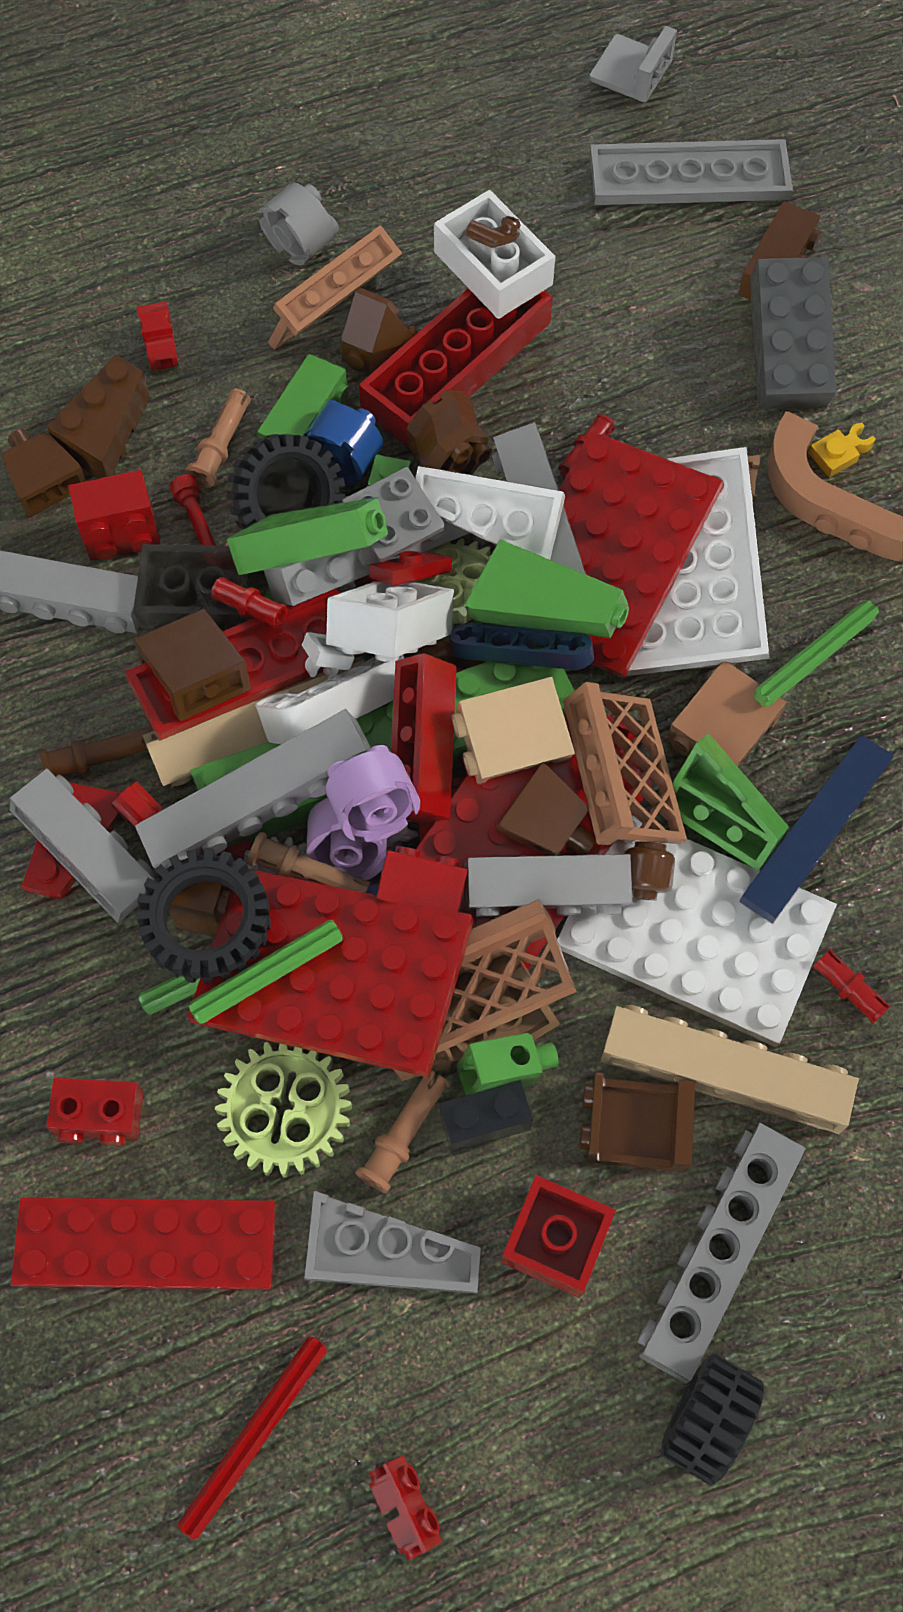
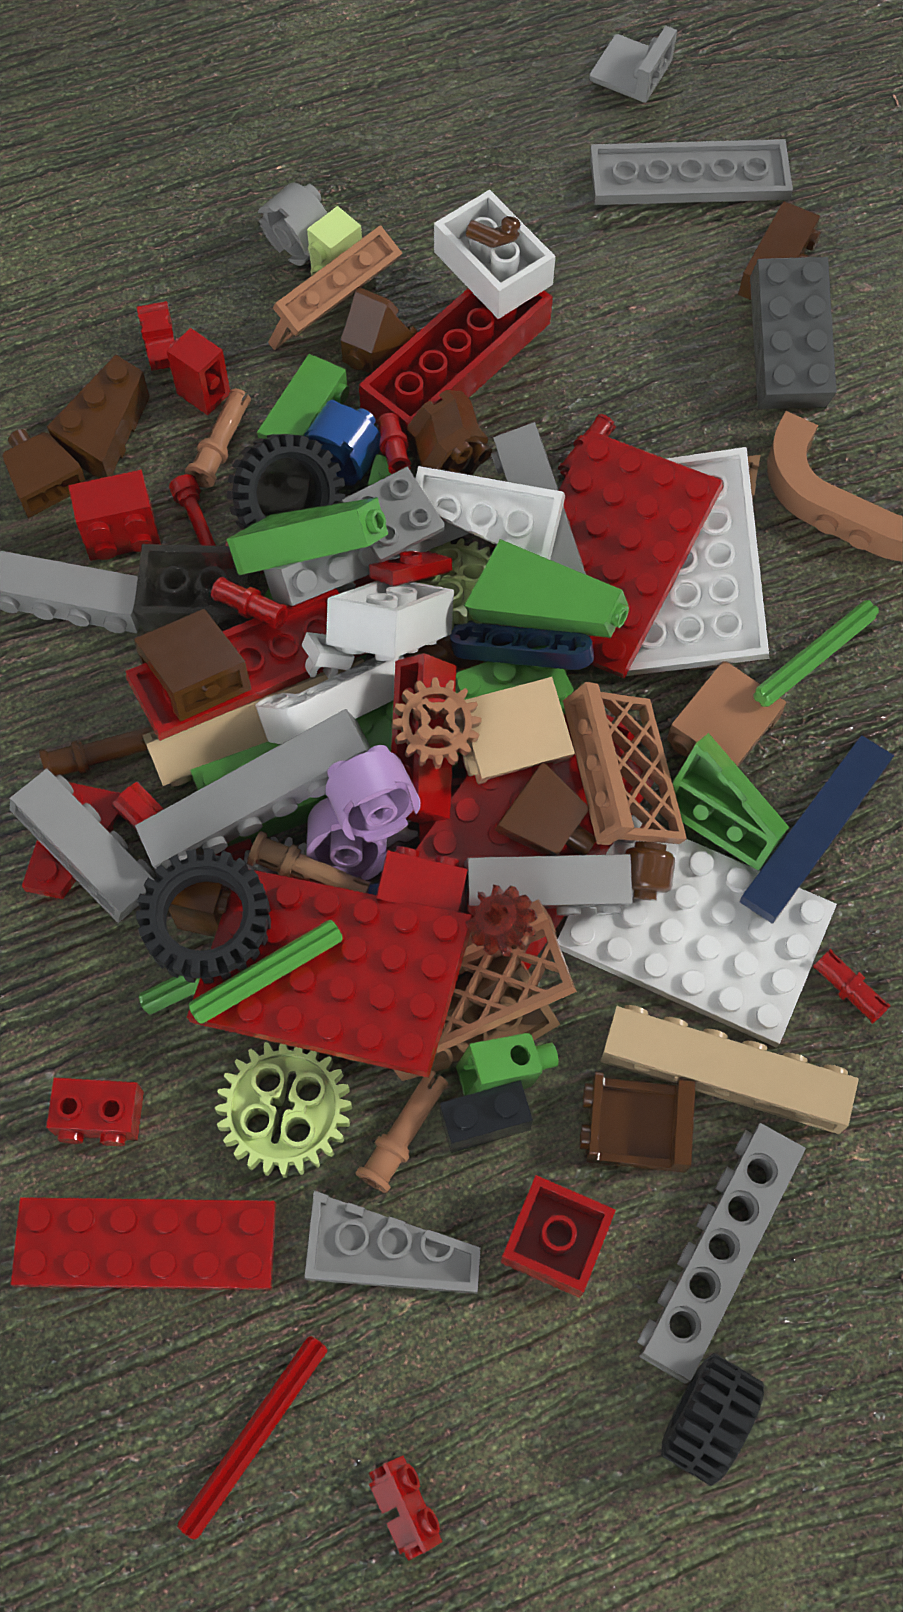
(198, 371): none -> red brick
(331, 237): none -> yellowish green brick
(393, 442): none -> red pin
(424, 711): none -> nougat gear
(490, 913): none -> clear red gear
(839, 451): yellow plate -> none

